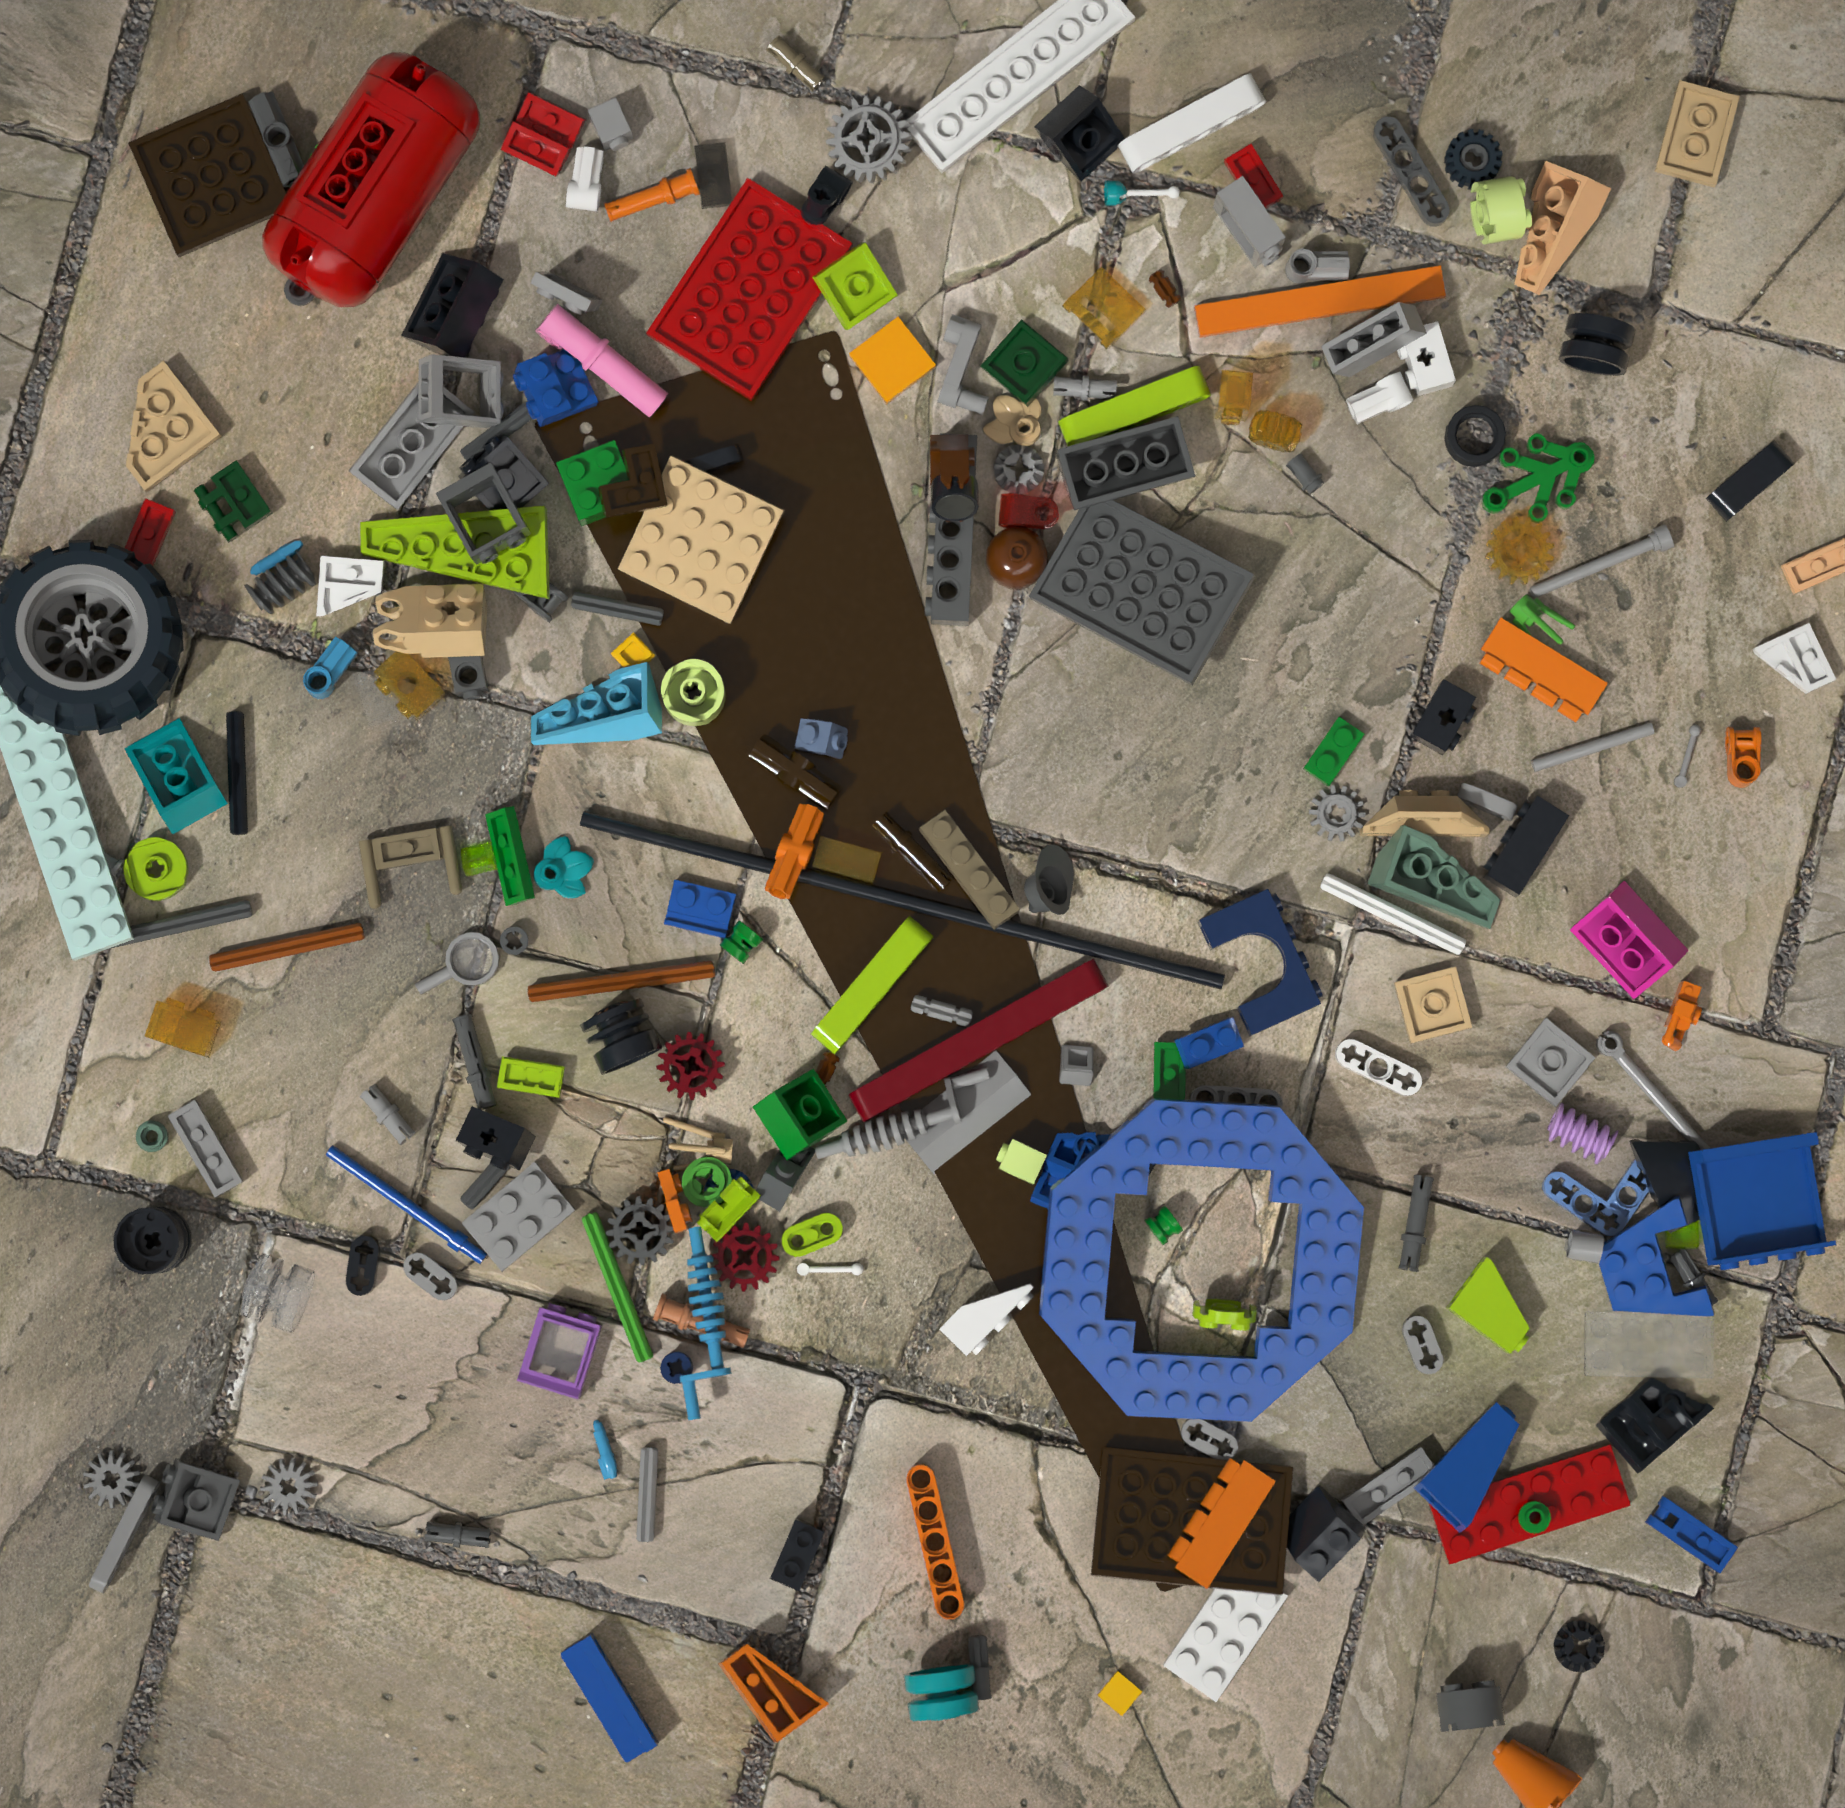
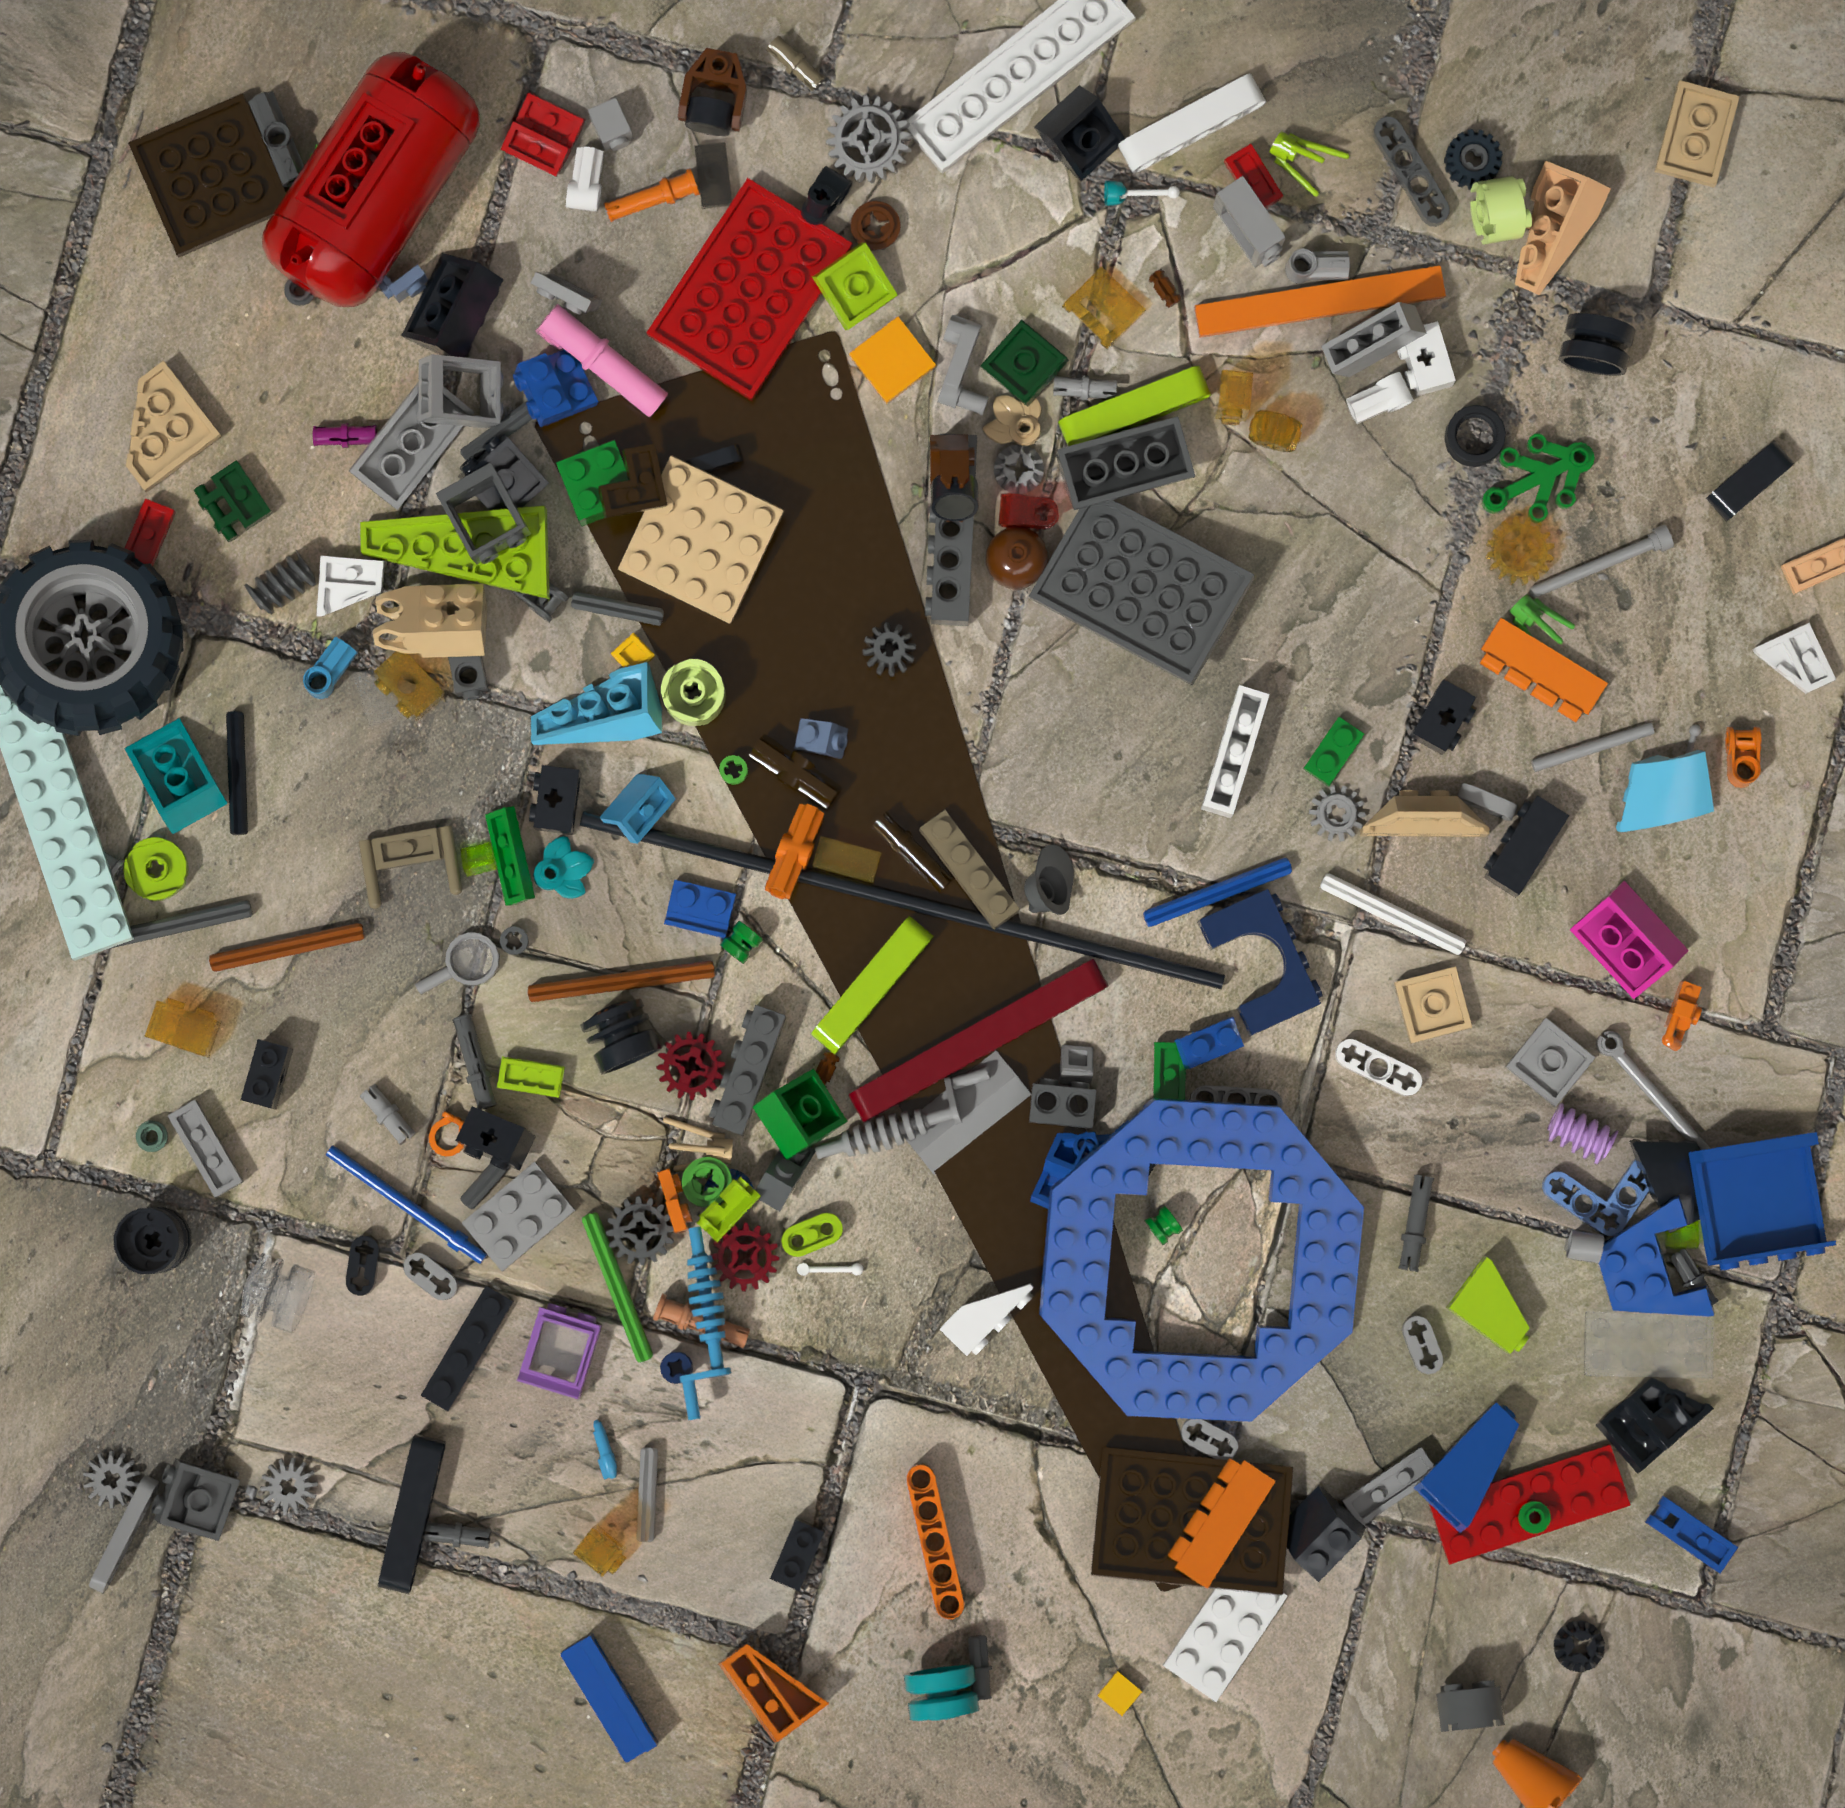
(267, 1074): none -> black brick
(276, 557): dark azure piece -> none
(344, 435): none -> magenta pin
(409, 284): none -> sand blue bracket
(411, 1514): none -> black beam
(448, 1118): none -> orange piece
(467, 1348): none -> black plate
(567, 785): none -> black brick
(601, 1551): none -> clear yellow brick
(639, 806): none -> dark azure panel
(709, 114): none -> reddish brown piece
(729, 778): none -> bright green bush
(749, 1070): none -> dark grey brick
(882, 213): none -> reddish brown gear
(898, 655): none -> dark grey gear
(941, 1010): light grey axle -> none
(1021, 1161): yellowish green brick -> none
(1061, 1113): none -> dark grey brick
(1217, 892): none -> blue axle
(1224, 1312): lime plate -> none
(1235, 751): none -> white brick
(1288, 147): none -> lime plant
(1305, 474): dark grey pin -> none
(1425, 874): sand green wedge -> none
(1666, 791): none -> medium azure slope

